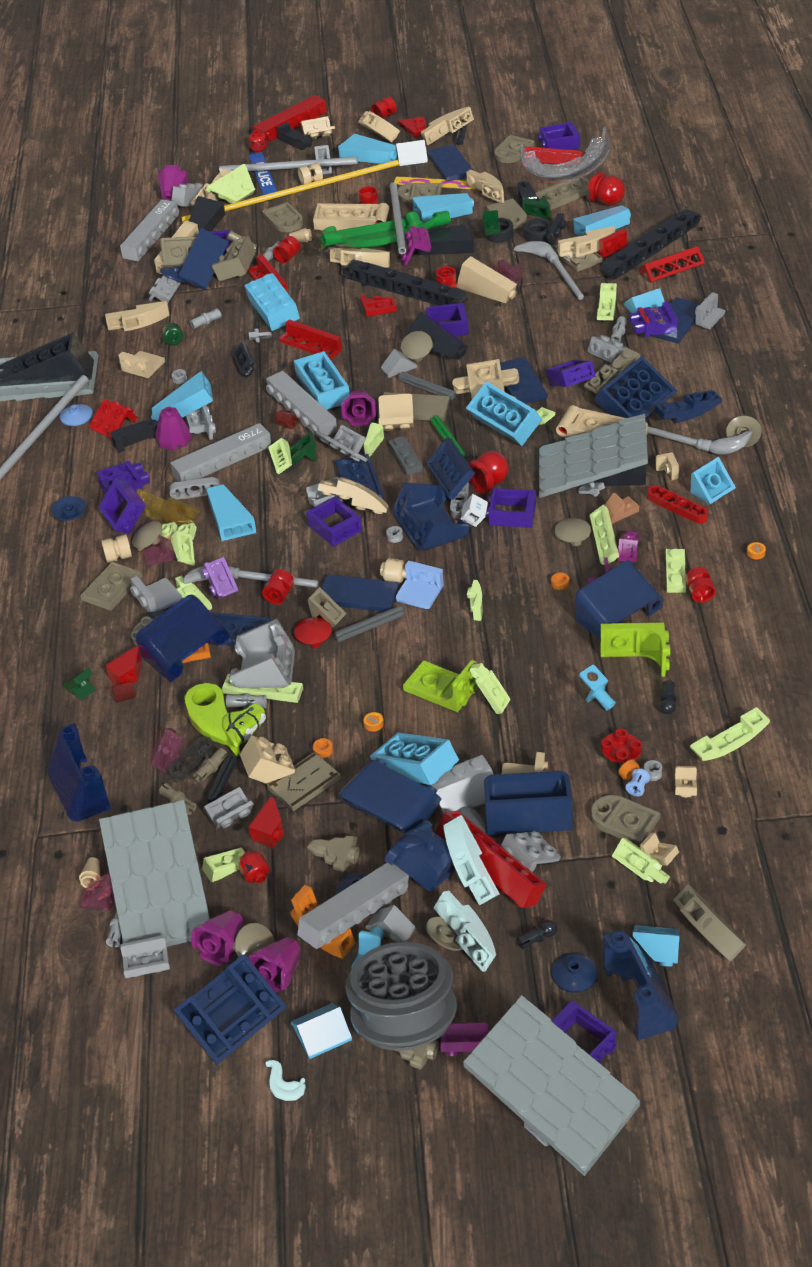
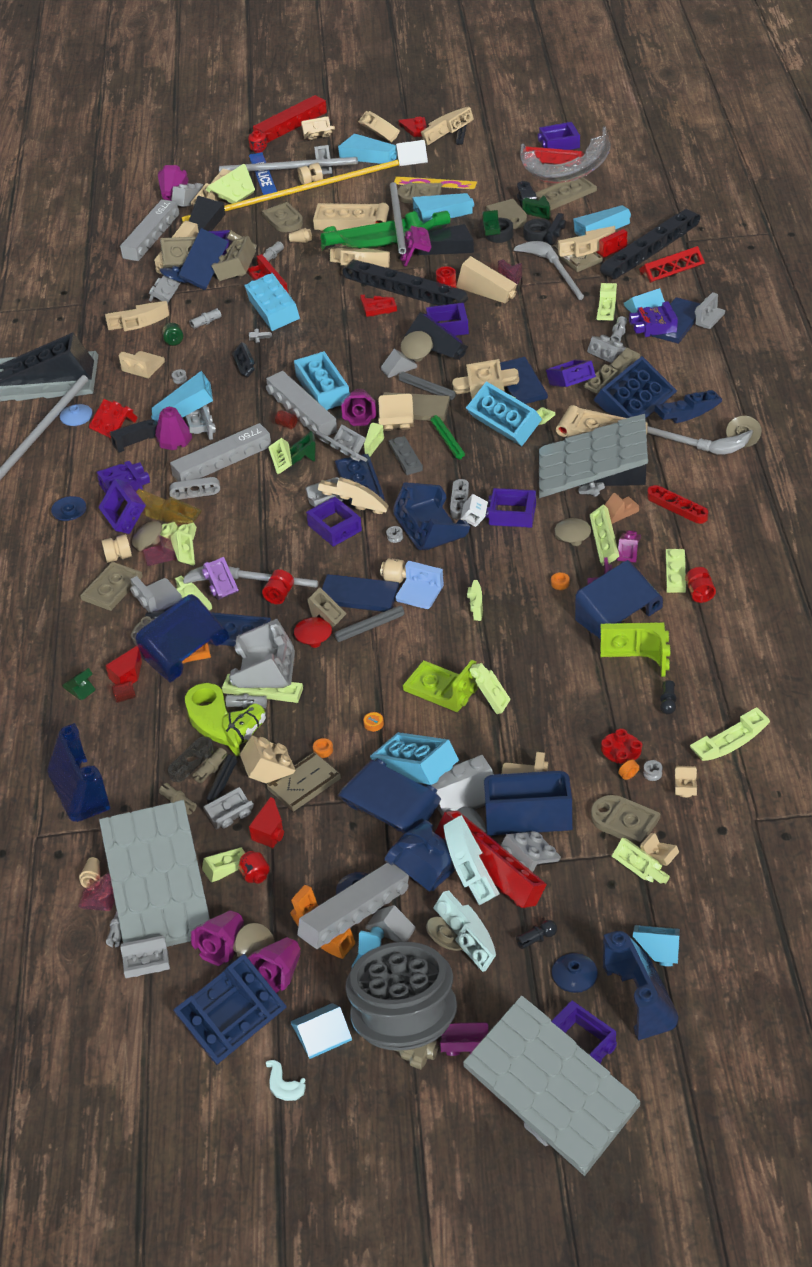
(168, 749): clear pink slope -> none
(229, 514): medium azure slope -> none
(286, 249): red wheel -> none
(293, 137): black leg -> none
(313, 337): red fence -> none
(336, 851): dark tan rock -> none
(368, 195): red wheel -> none
(384, 108): red wheel -> none
(449, 162): dark blue tile -> none
(450, 468): dark blue tile -> none
(488, 184): tan slope -> none
(489, 470): red tile -> none
(510, 149): dark tan tile -> none
(597, 687): medium azure bracket -> none
(605, 188): red tile -> none
(637, 782): light blue bush -> none
(668, 463): tan bracket -> none
(709, 923): dark tan slope -> none
(711, 481): medium azure slope -> none
(756, 550): orange tile -> none

